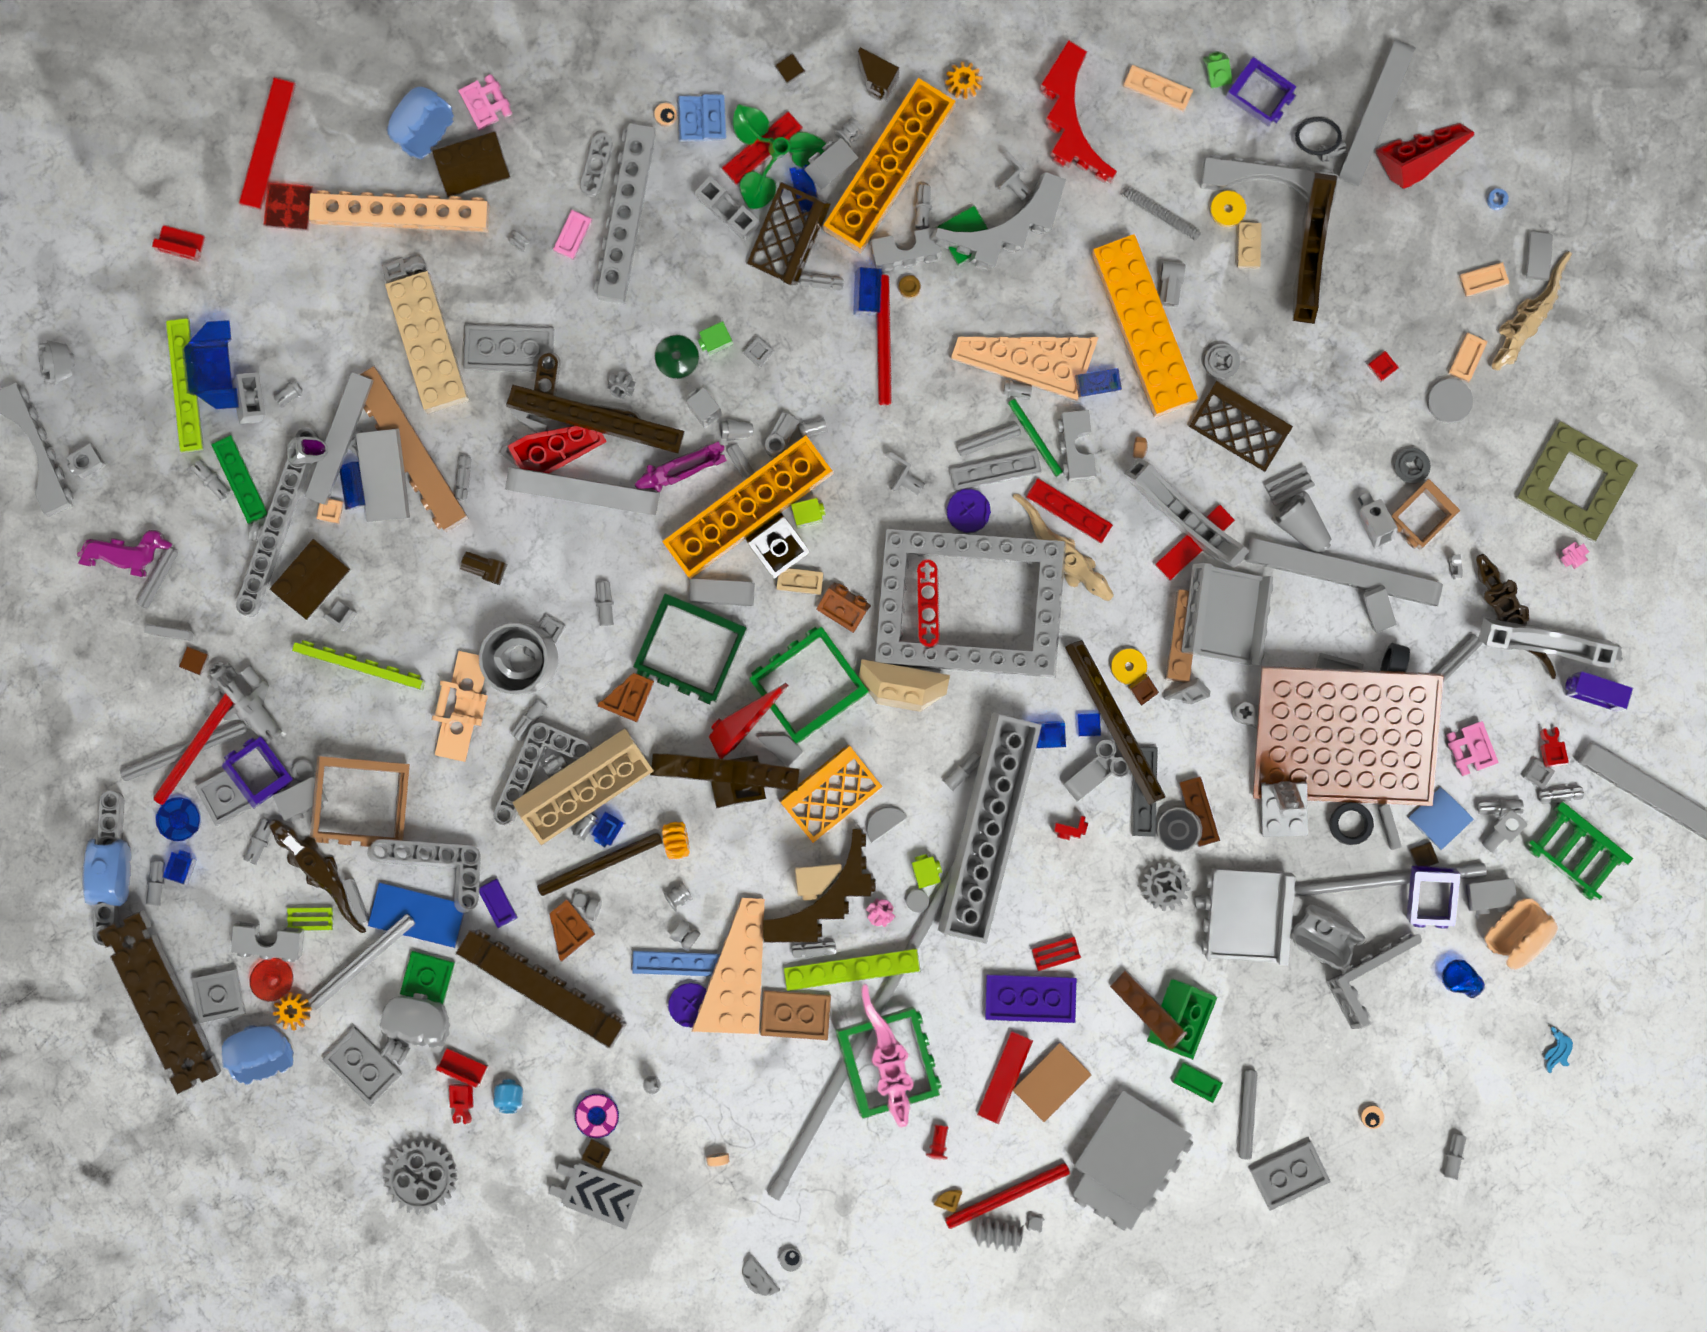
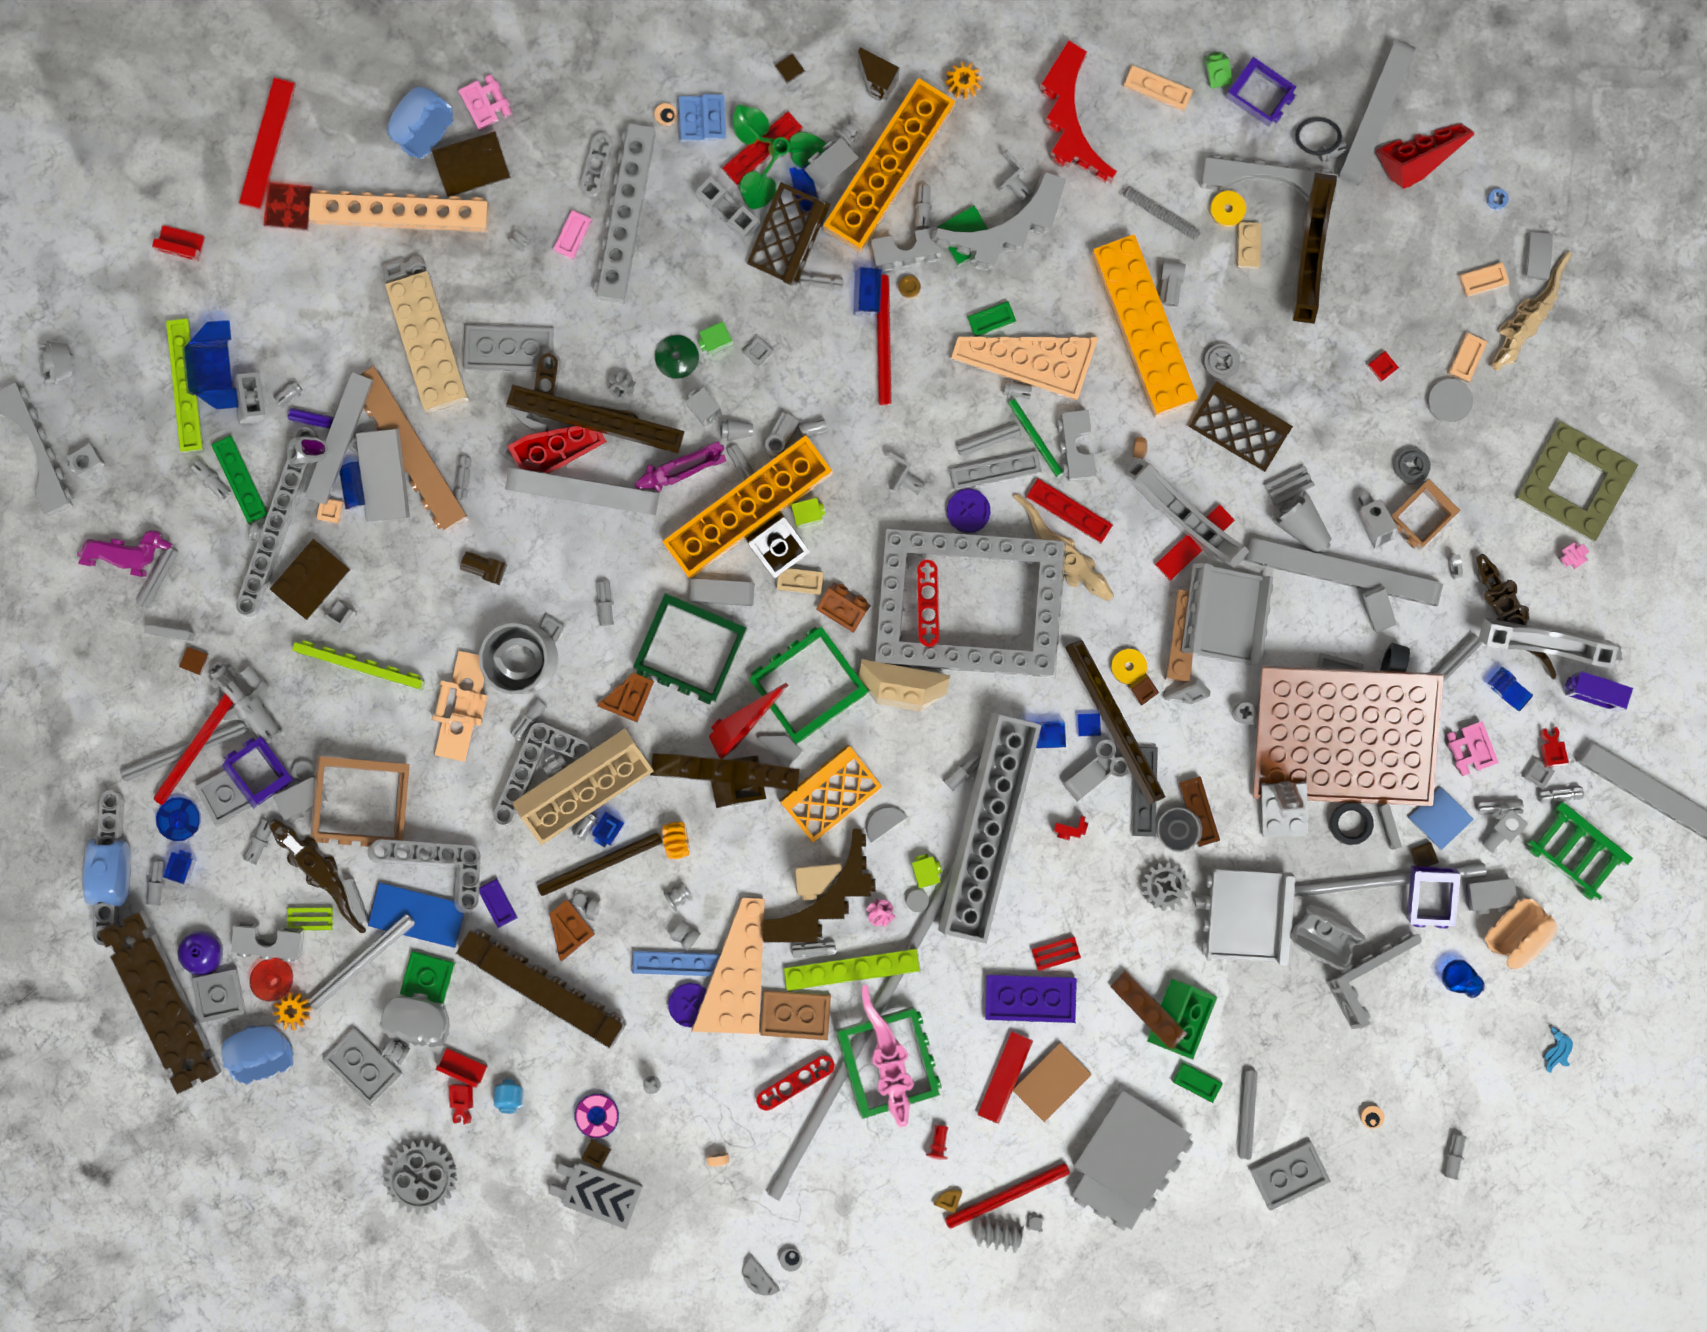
(210, 952): none -> dark purple cylinder
(310, 418): none -> dark purple axle
(796, 1084): none -> red beam
(991, 319): none -> green tile
(1098, 382): clear blue tile -> none
(1507, 687): none -> clear blue panel

